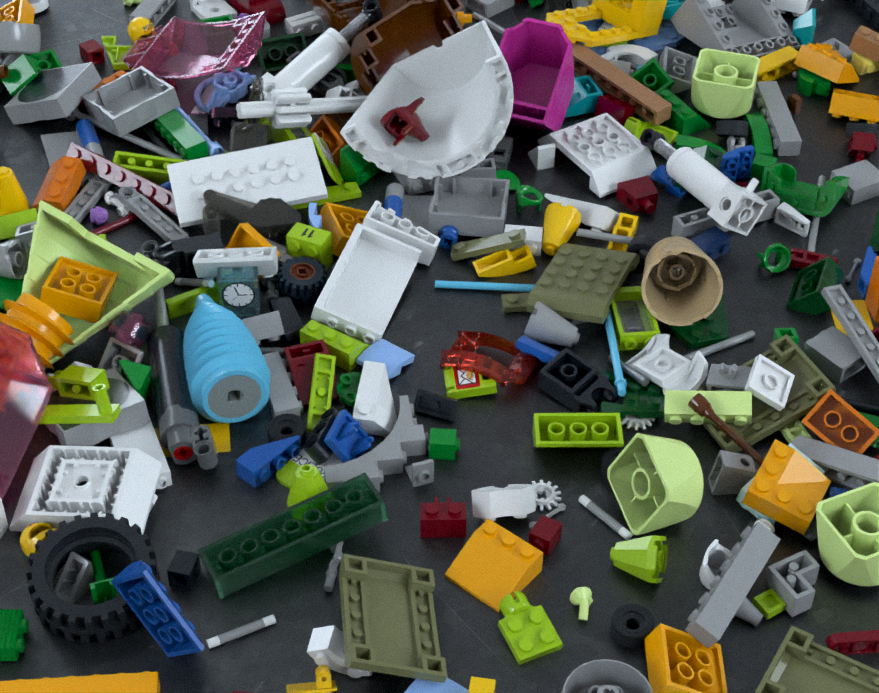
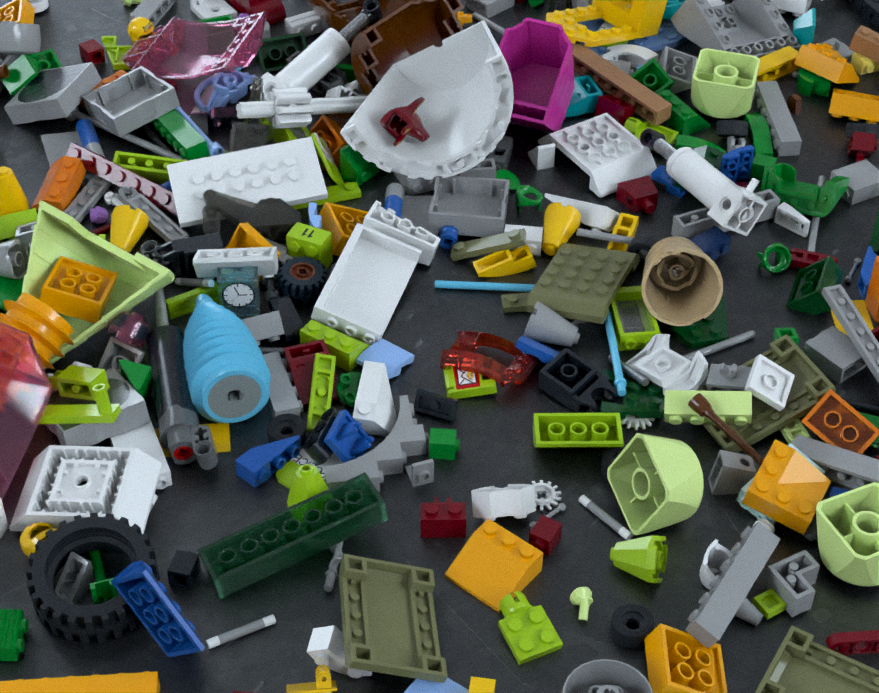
(127, 226): none -> yellow cone

